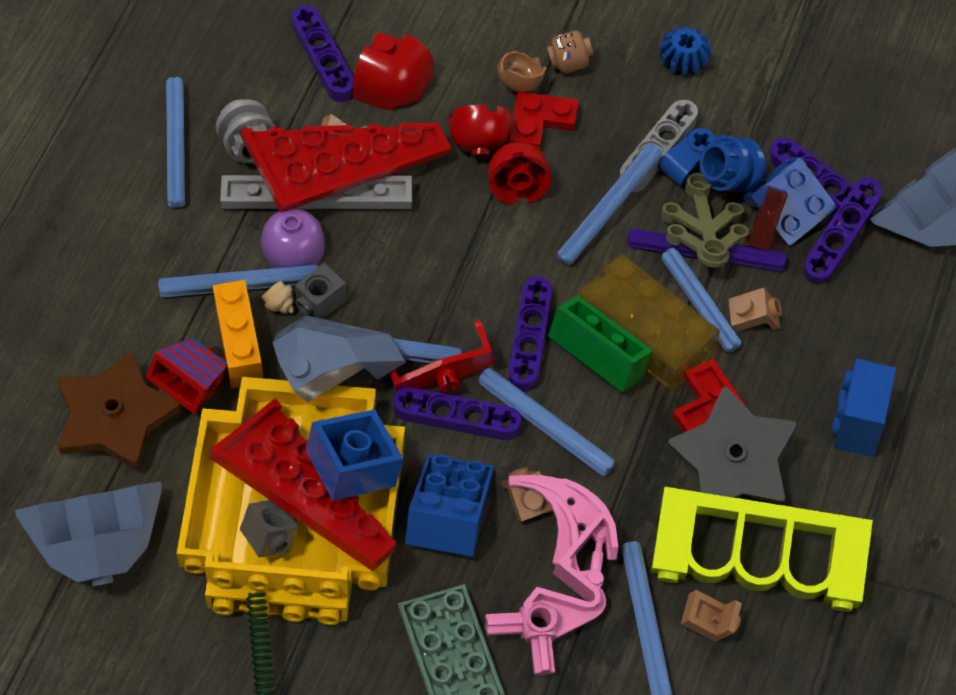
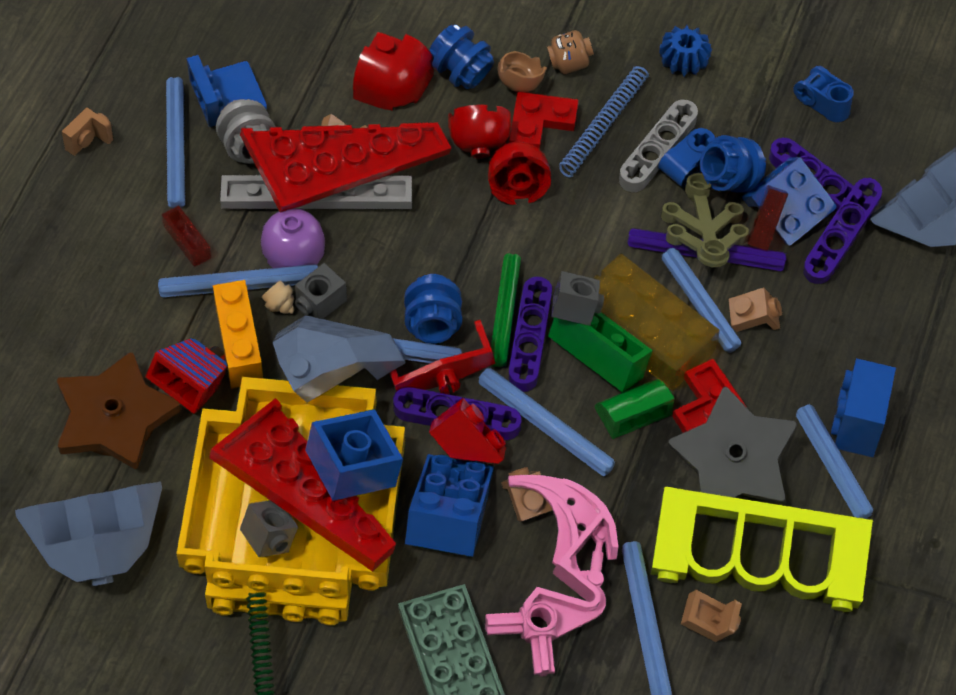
(83, 130): none -> medium nougat bracket
(186, 236): none -> clear red piece
(222, 86): none -> blue bracket
(319, 54): dark purple beam -> none
(433, 308): none -> blue piece
(457, 52): none -> blue piece
(466, 436): none -> red slope
(505, 309): none -> green axle
(577, 298): none -> dark grey brick
(609, 204): medium blue axle -> none
(622, 86): none -> medium blue piece
(635, 408): none -> green brick
(826, 94): none -> blue piece
(834, 462): none -> medium blue axle

